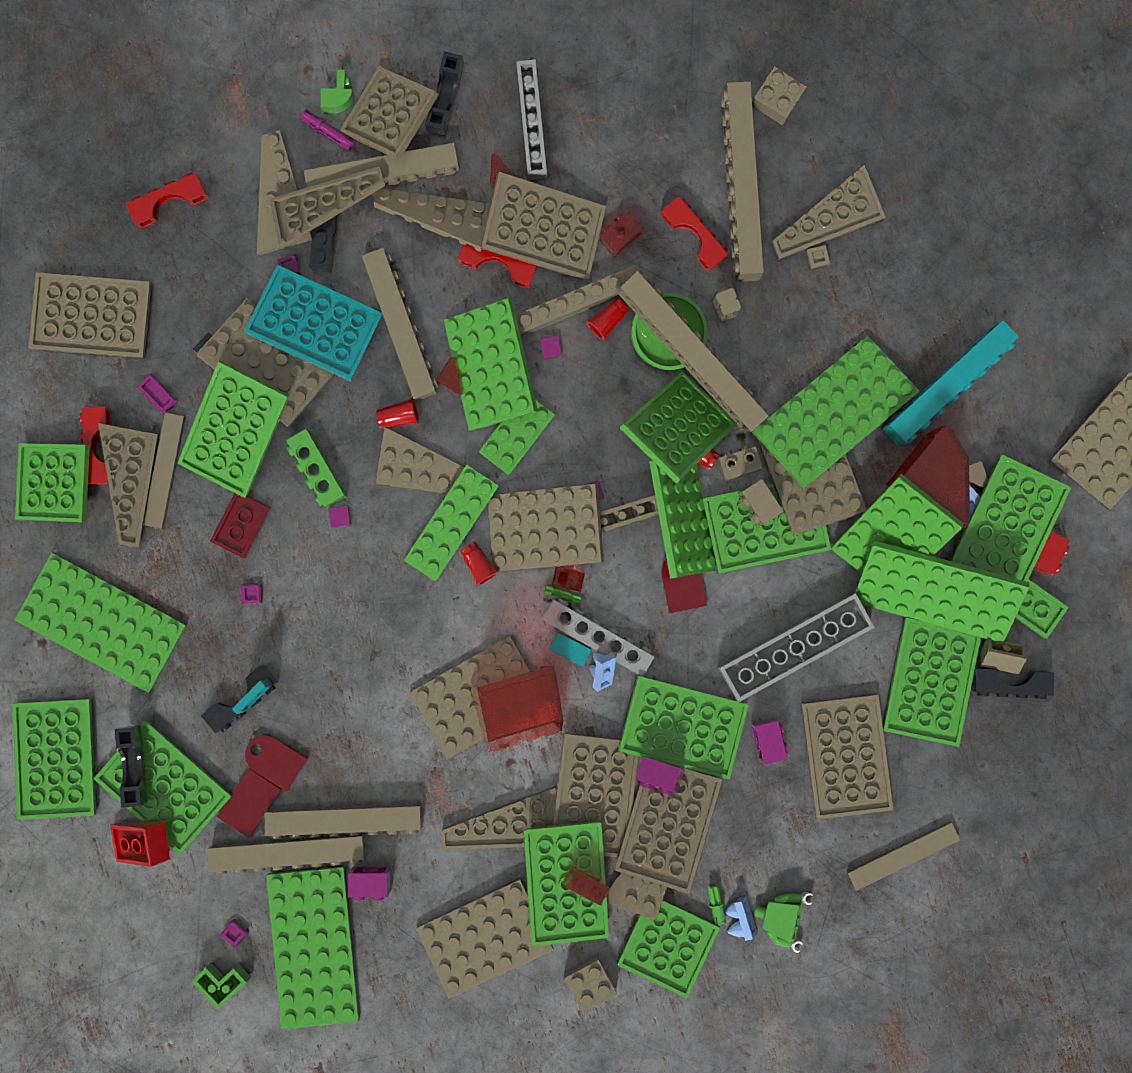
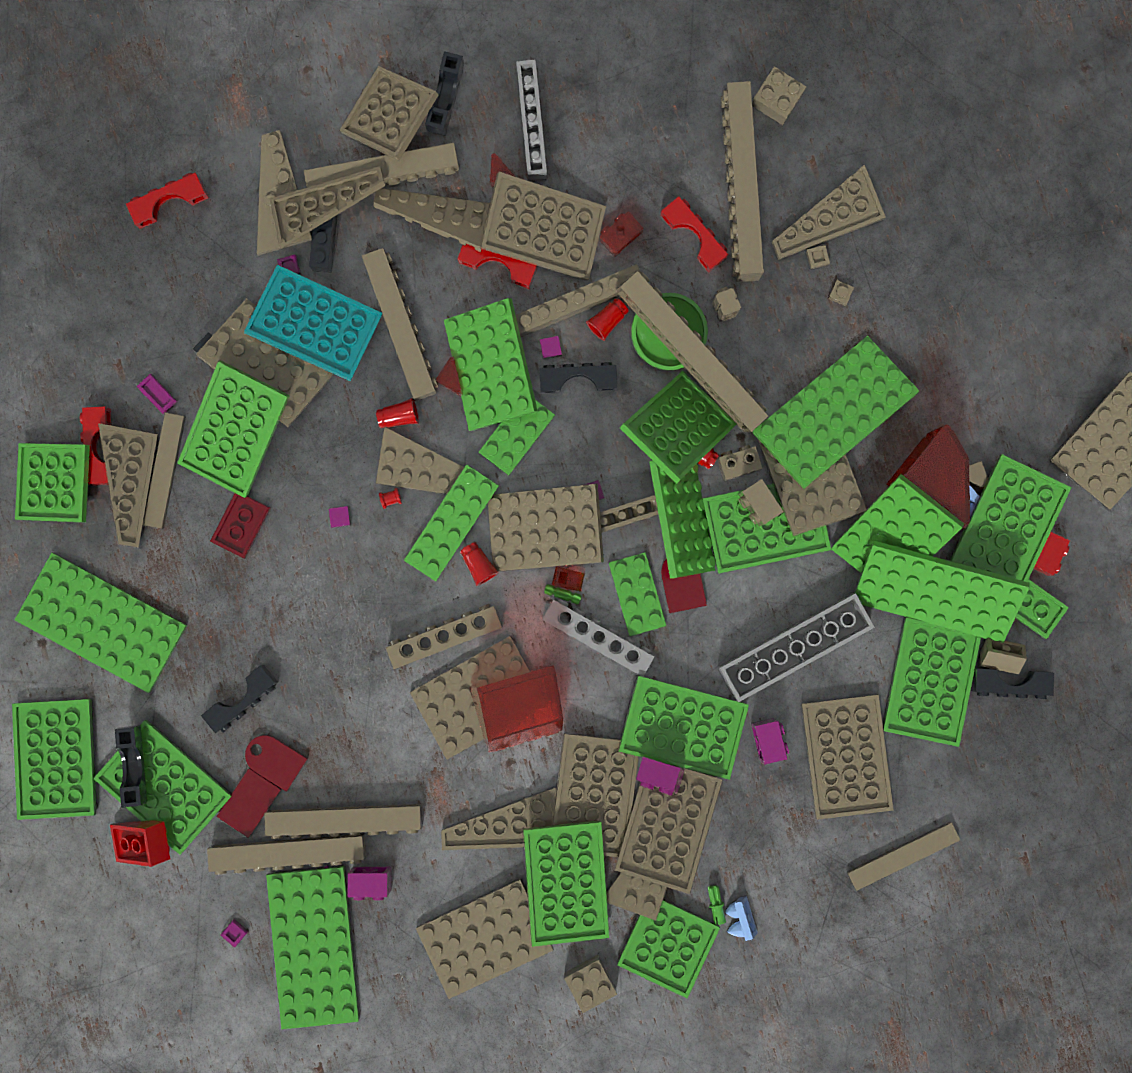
(90, 315): dark tan plate -> none
(220, 988): bright green brick -> none
(251, 594): magenta tile -> none
(252, 696): teal tile -> none
(295, 446): bright green brick -> none
(331, 132): magenta pin -> none
(337, 99): bright green brick -> none
(390, 498): none -> red bush
(399, 658): none -> dark tan brick
(553, 379): none -> black arch
(570, 649): teal tile -> none
(586, 885): clear red brick -> none
(603, 671): light blue tile -> none
(637, 594): none -> bright green plate
(783, 918): bright green torso -> none
(841, 293): none -> dark tan plate
(952, 381): teal brick -> none

